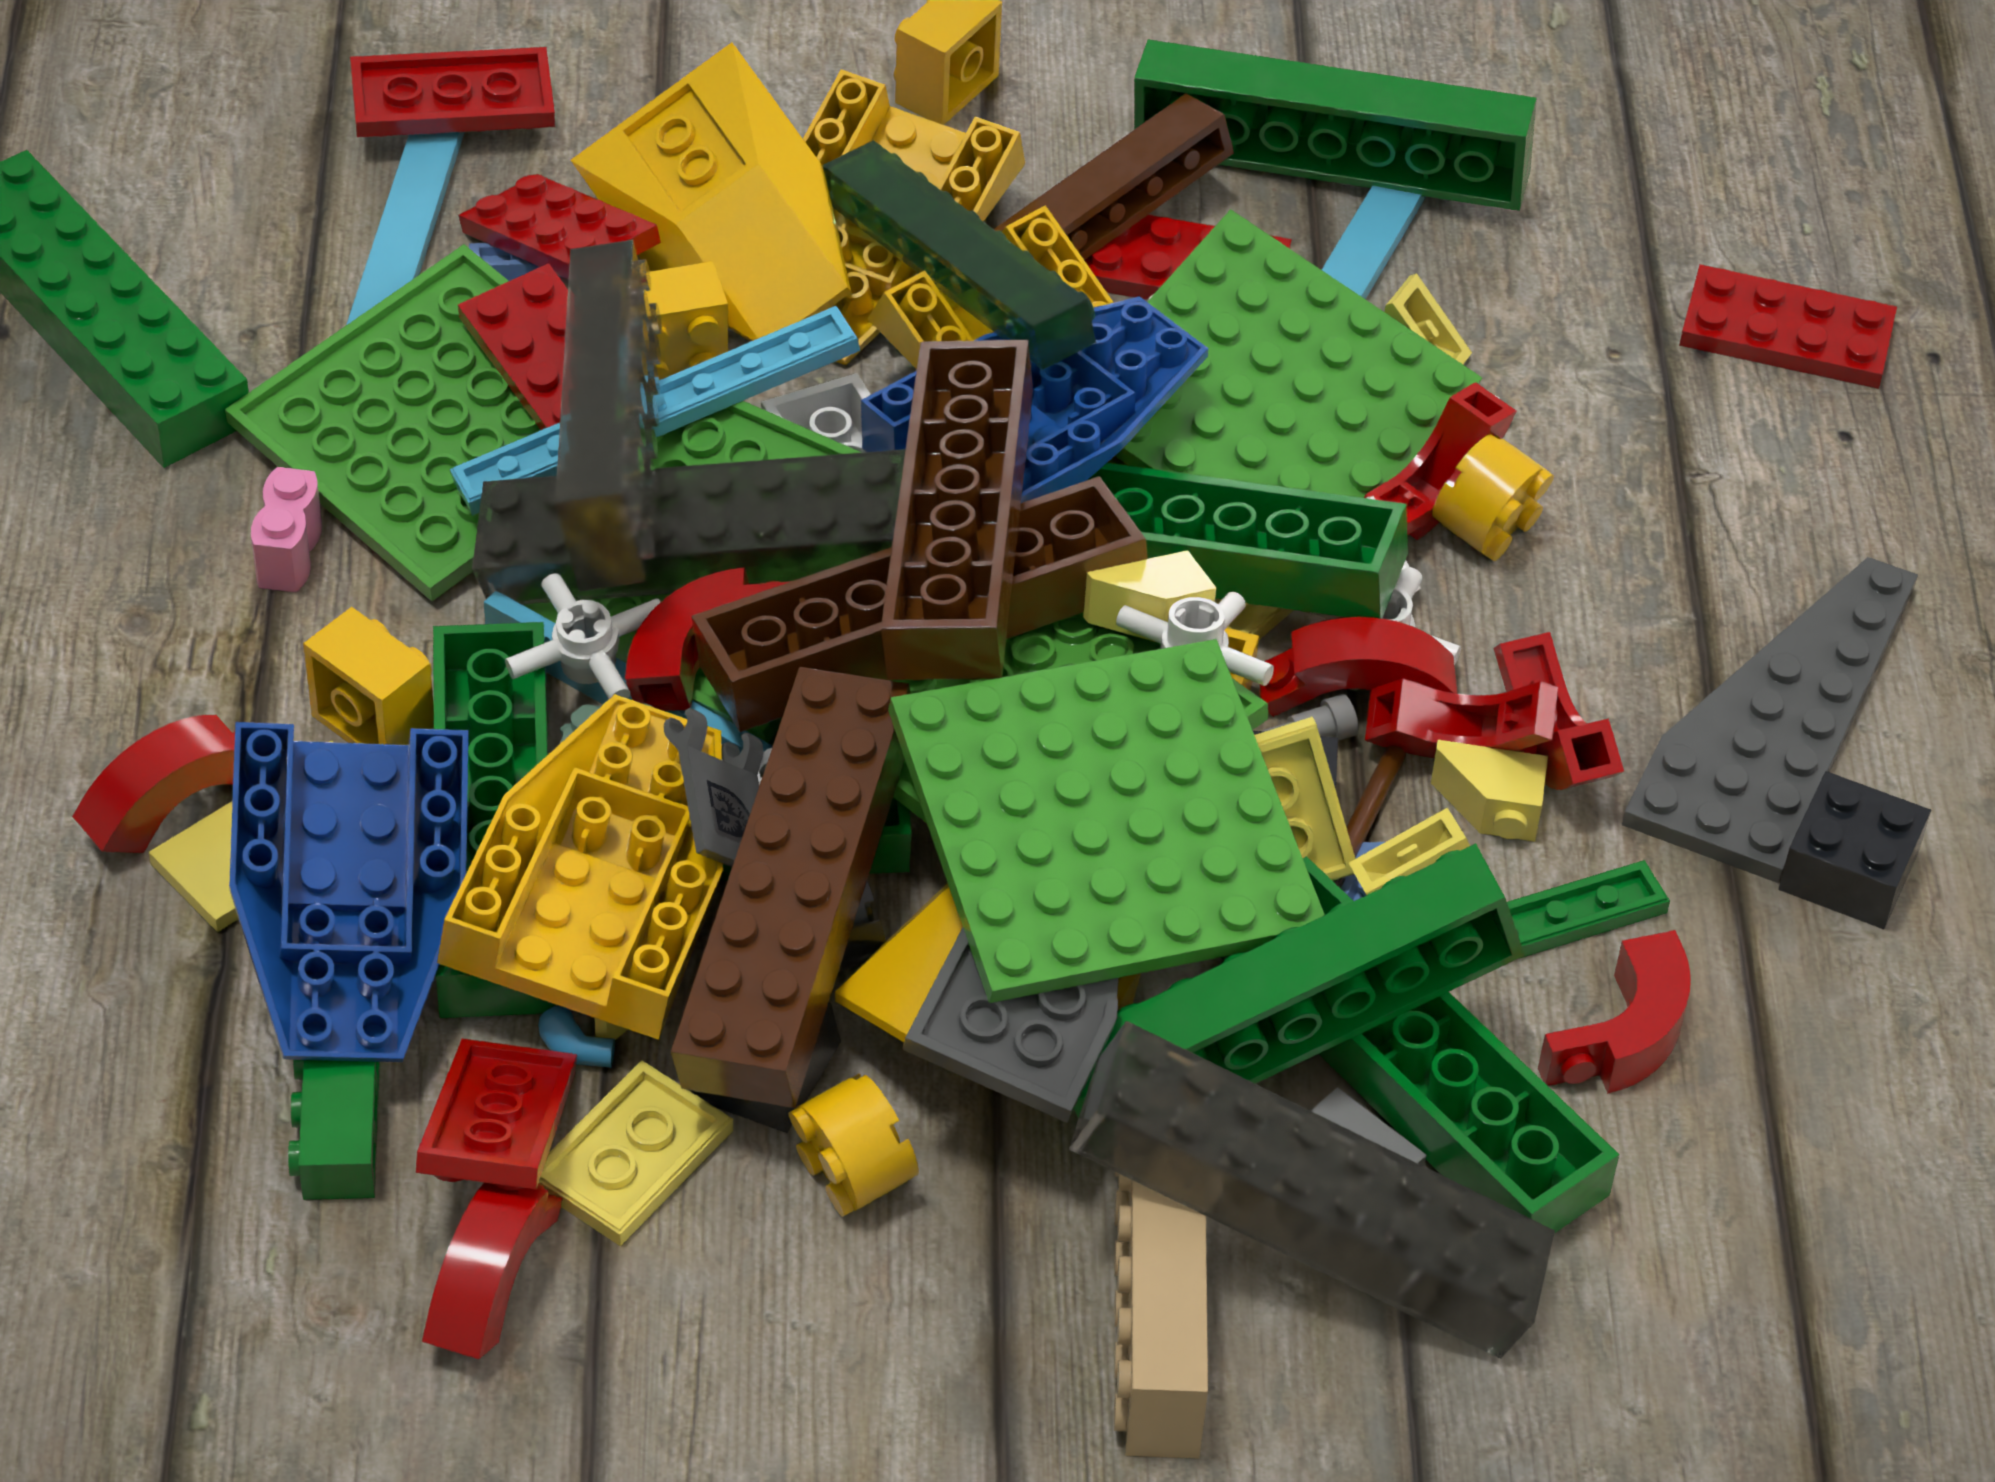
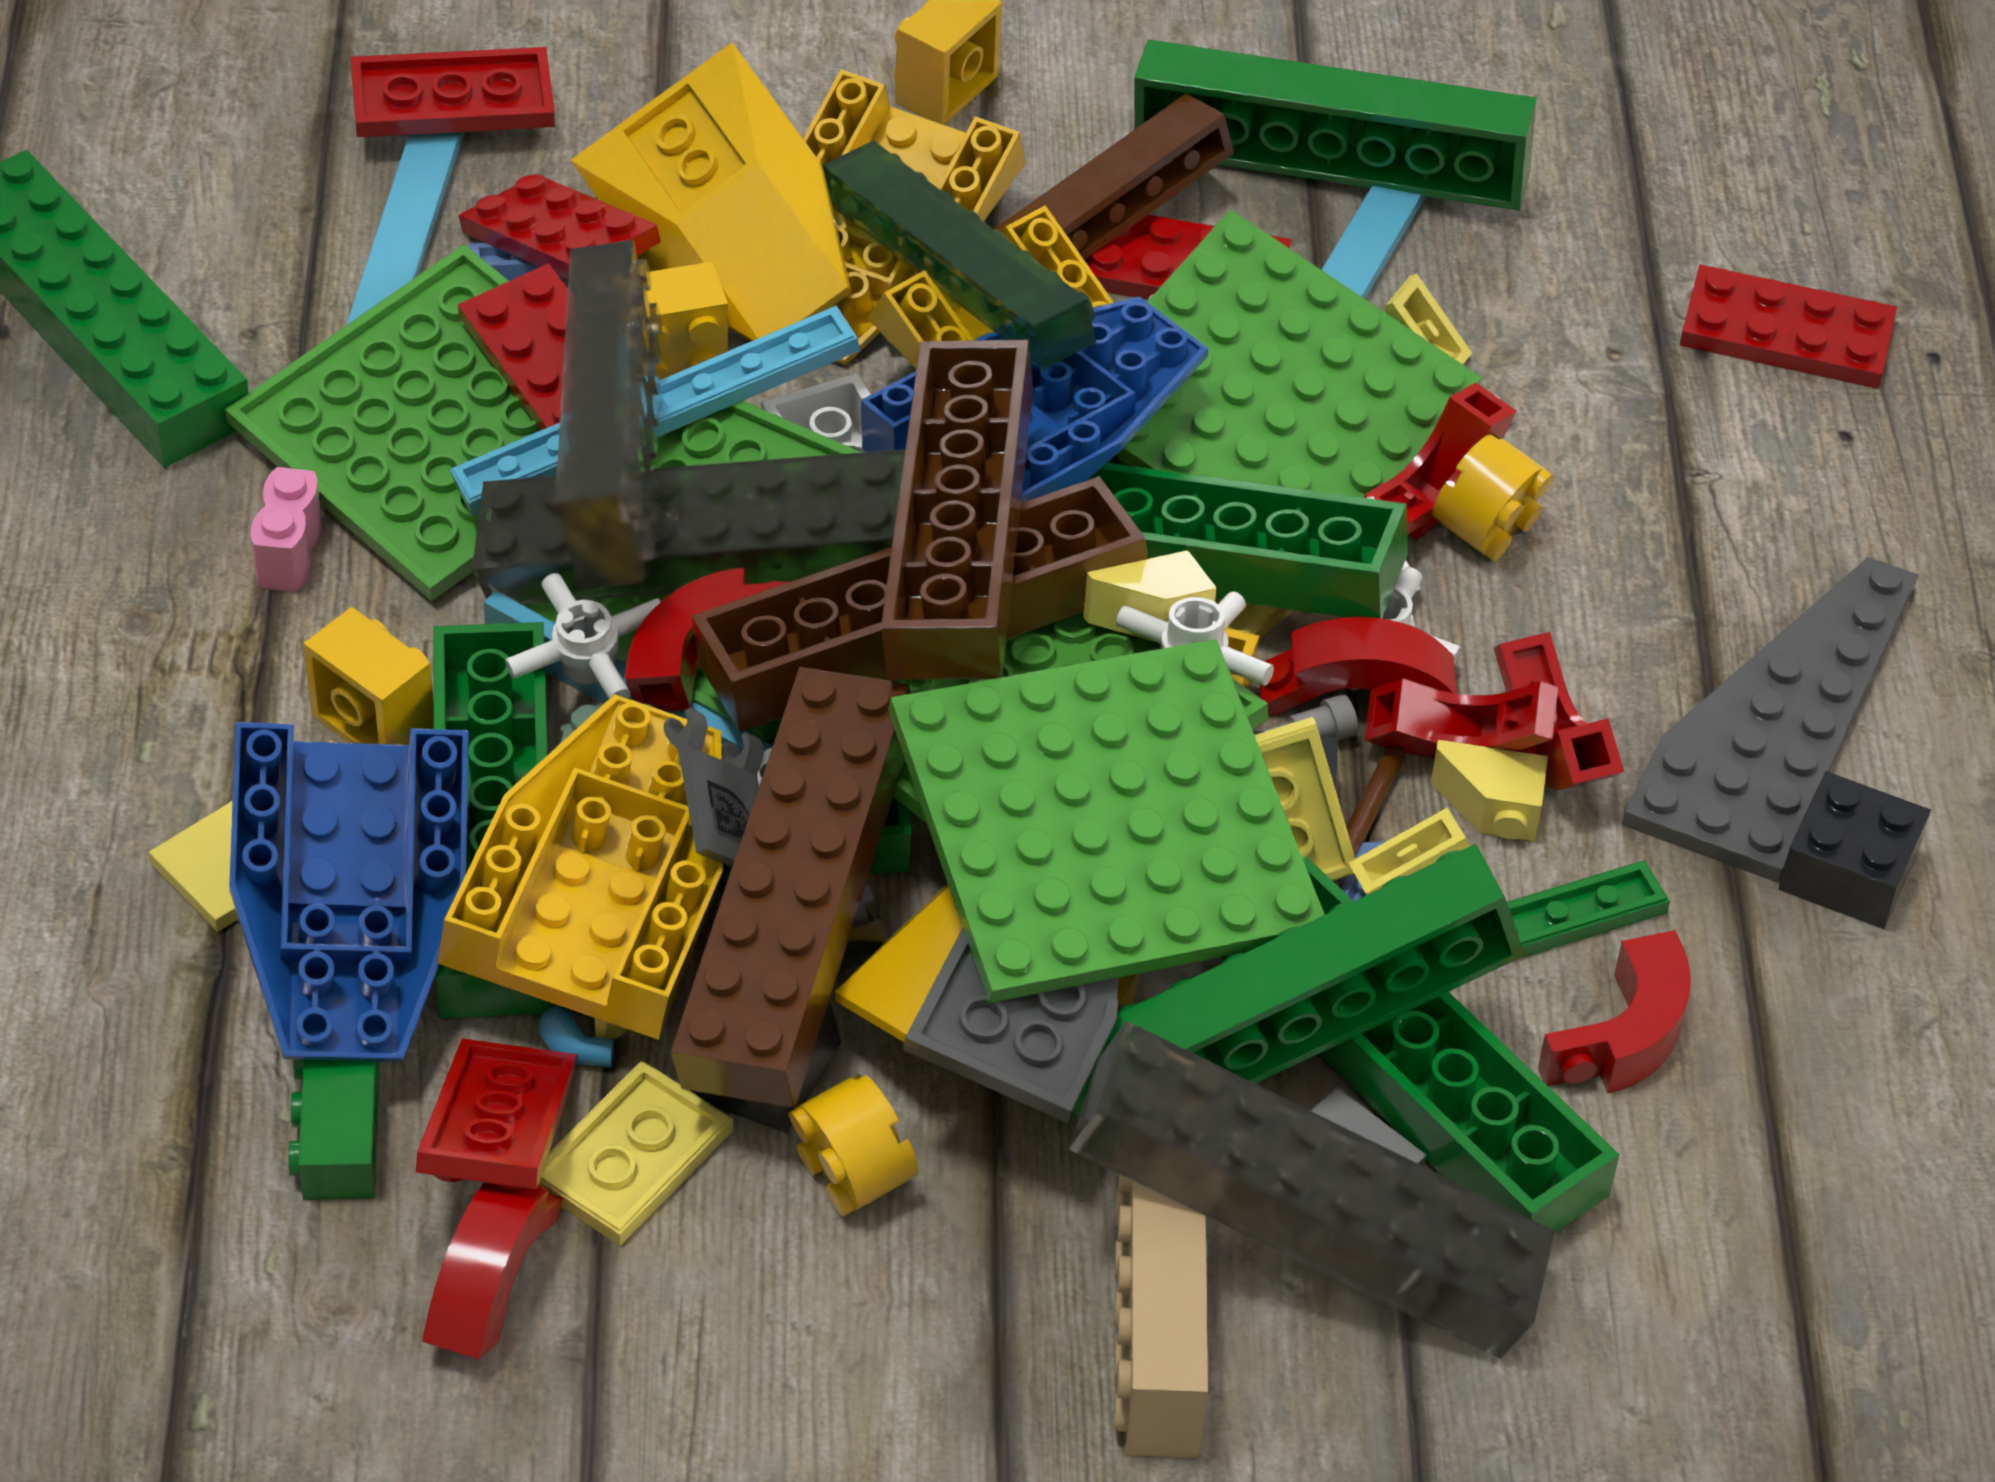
(152, 779): red arch -> none

